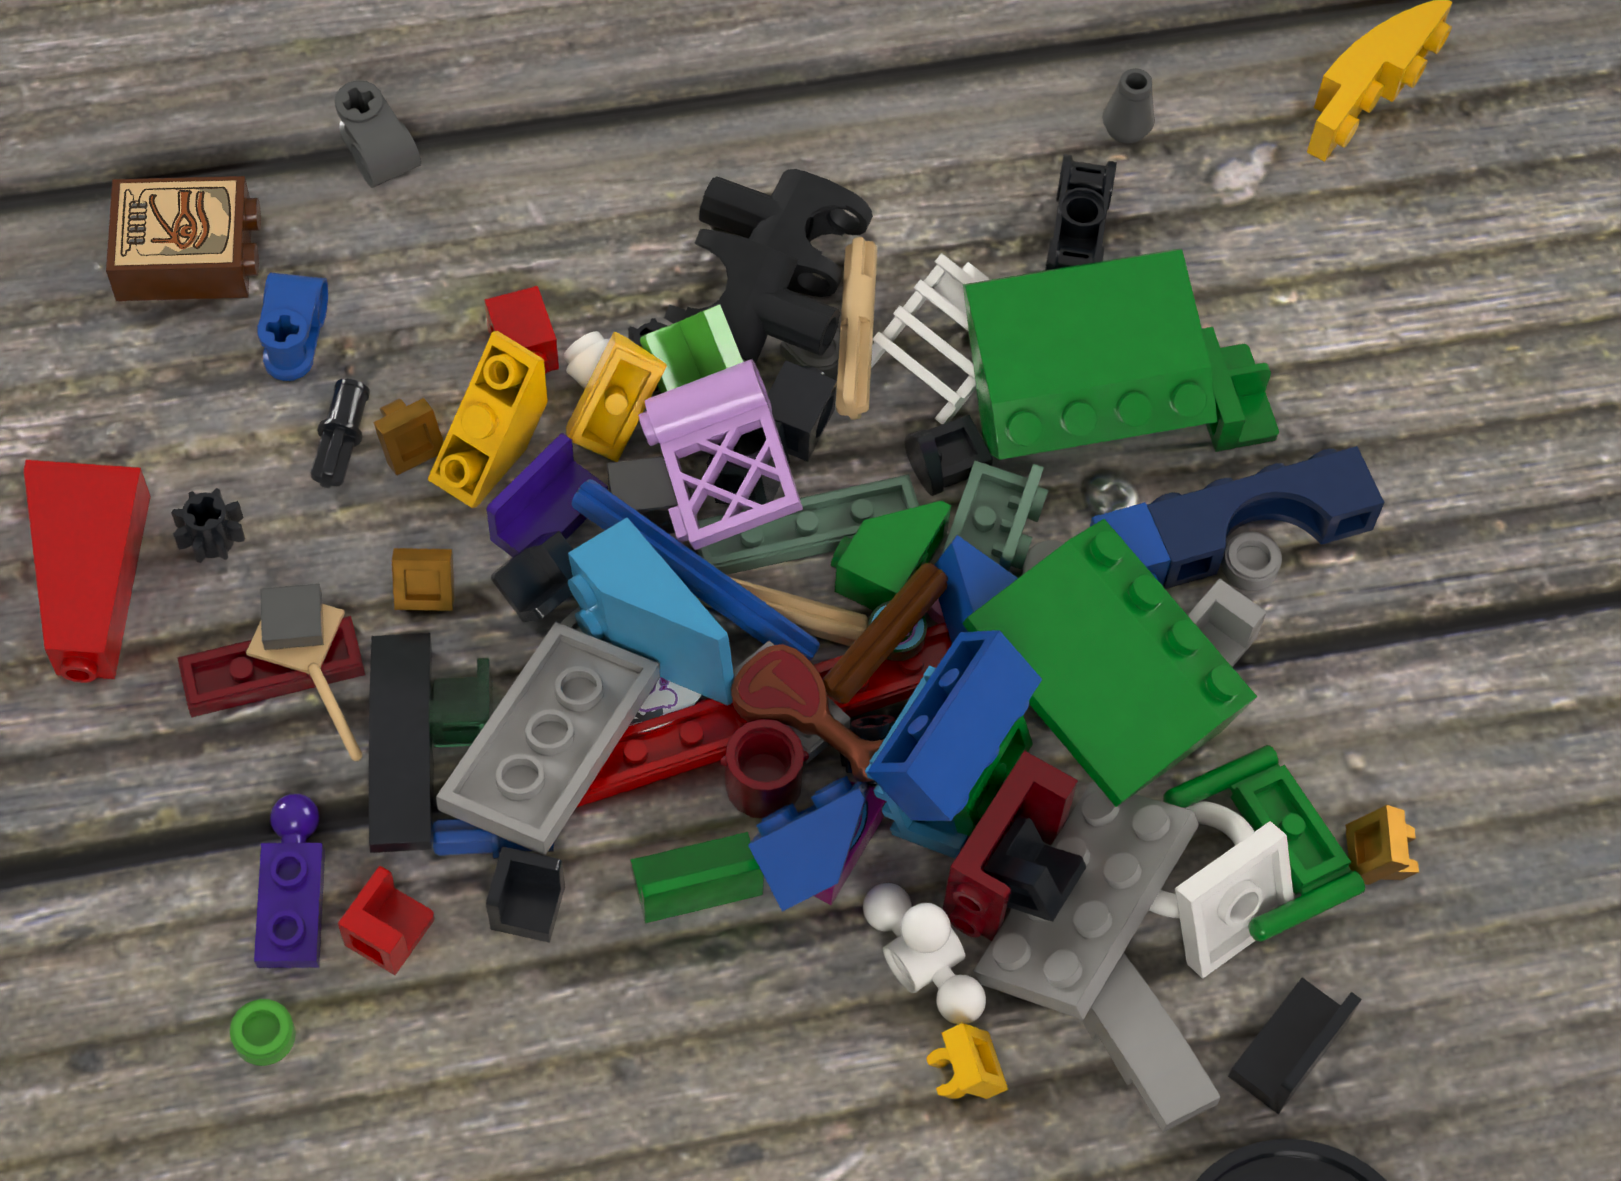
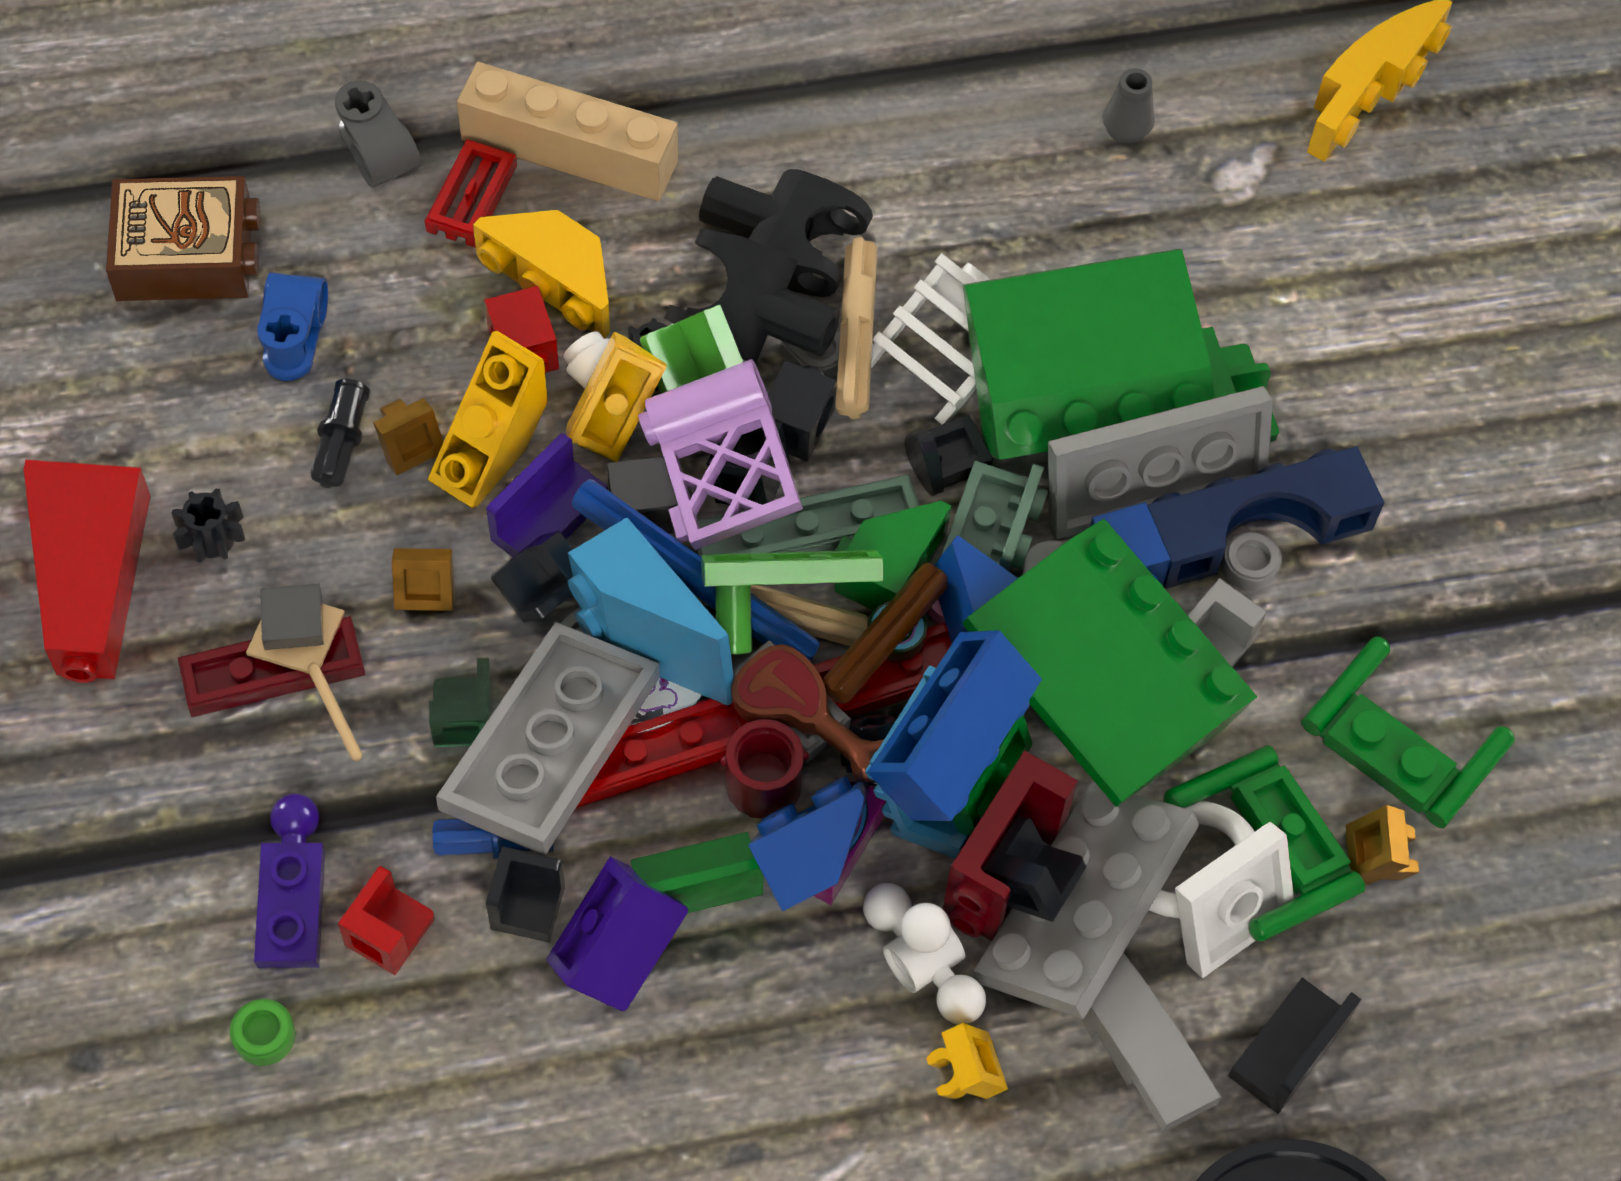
(400, 744): black slope -> none
(457, 226): none -> red tile
(552, 254): none -> yellow slope
(569, 131): none -> tan brick
(616, 936): none -> dark purple panel
(737, 572): none -> bright green piece
(1081, 213): black piece -> none
(1156, 456): none -> light grey plate
(1393, 752): none -> green plate

